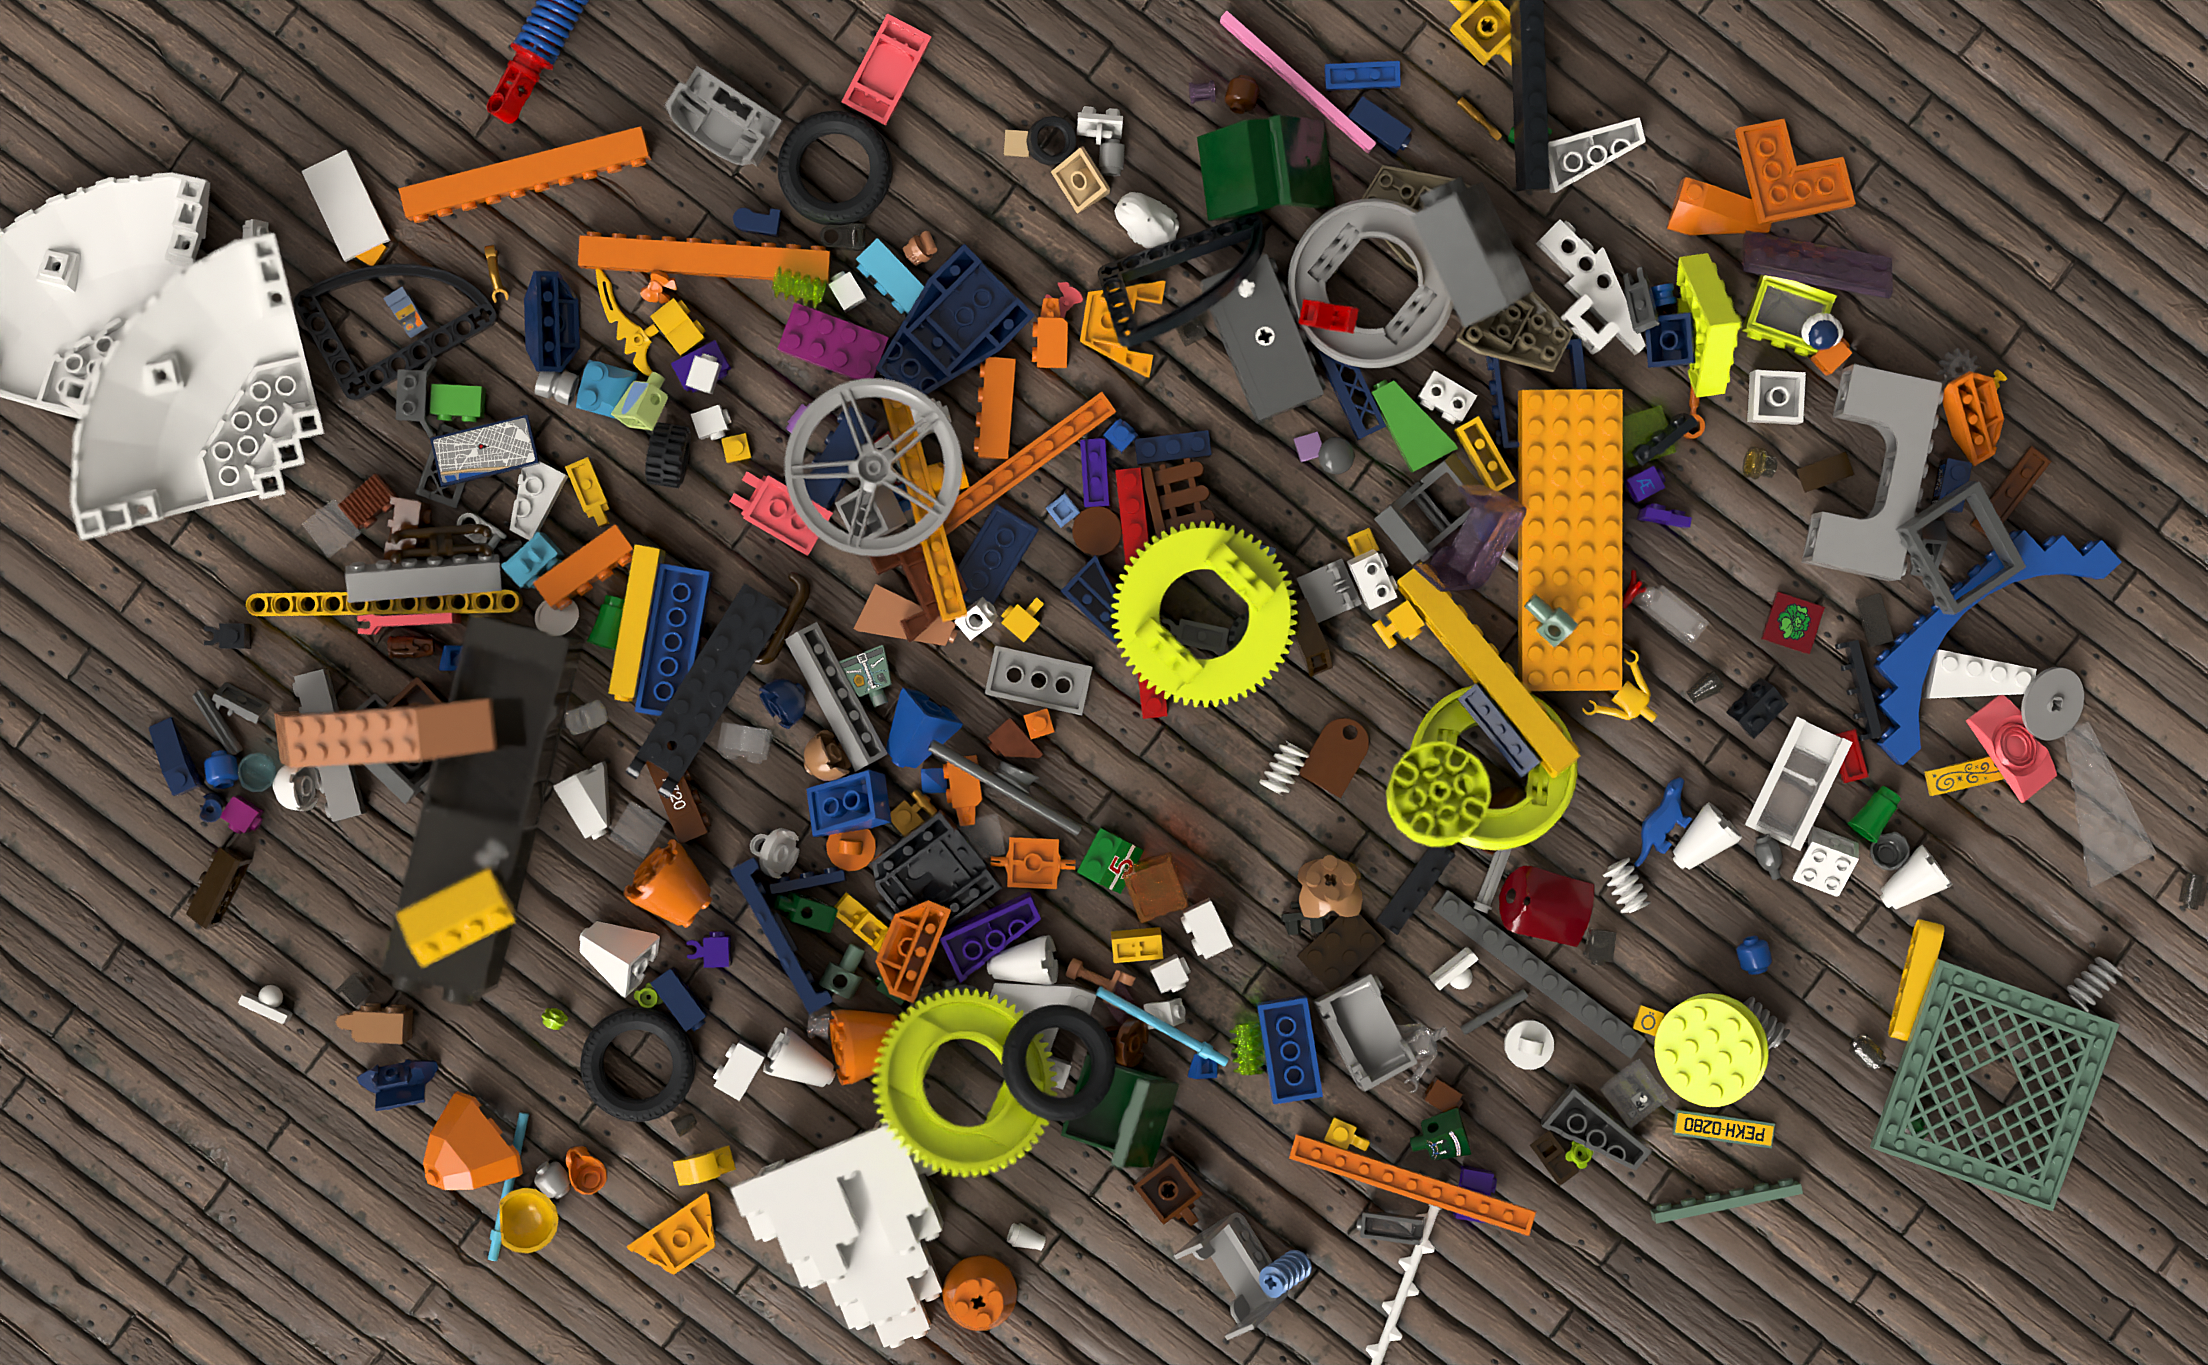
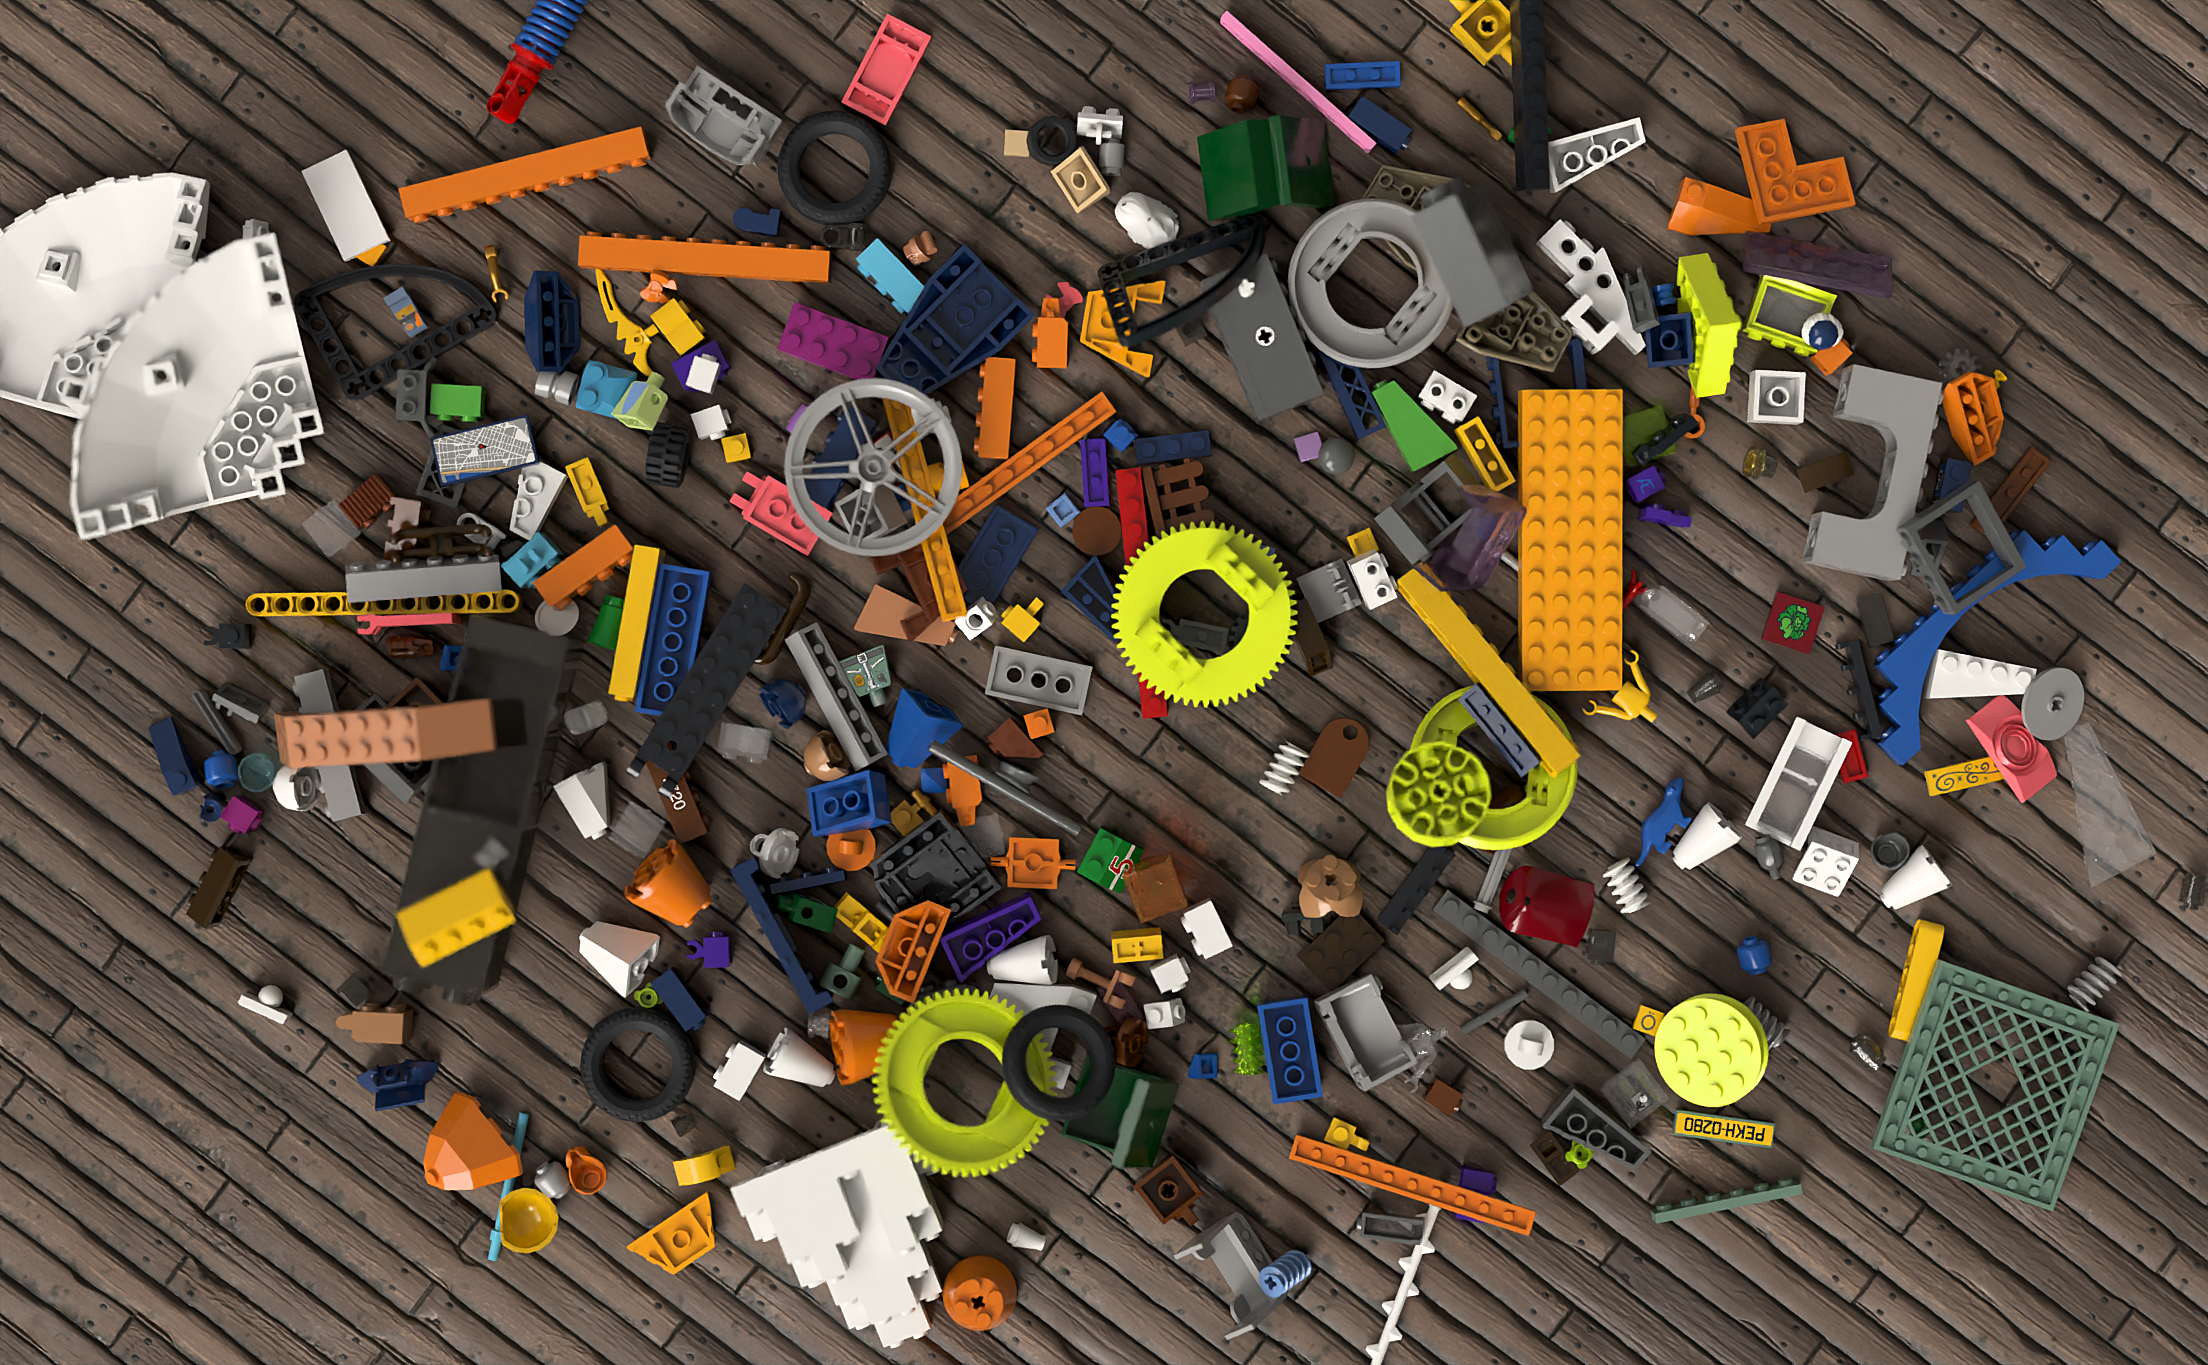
(554, 1018): lime plate -> none
(798, 288): clear neon green piece -> none
(846, 291): white brick -> none
(1203, 1049): medium azure bar -> none
(1328, 316): red slope -> none
(1403, 621): yellow brick -> none
(1443, 1136): dark green torso -> none
(1554, 624): sand green piece -> none
(1875, 814): green plant -> none

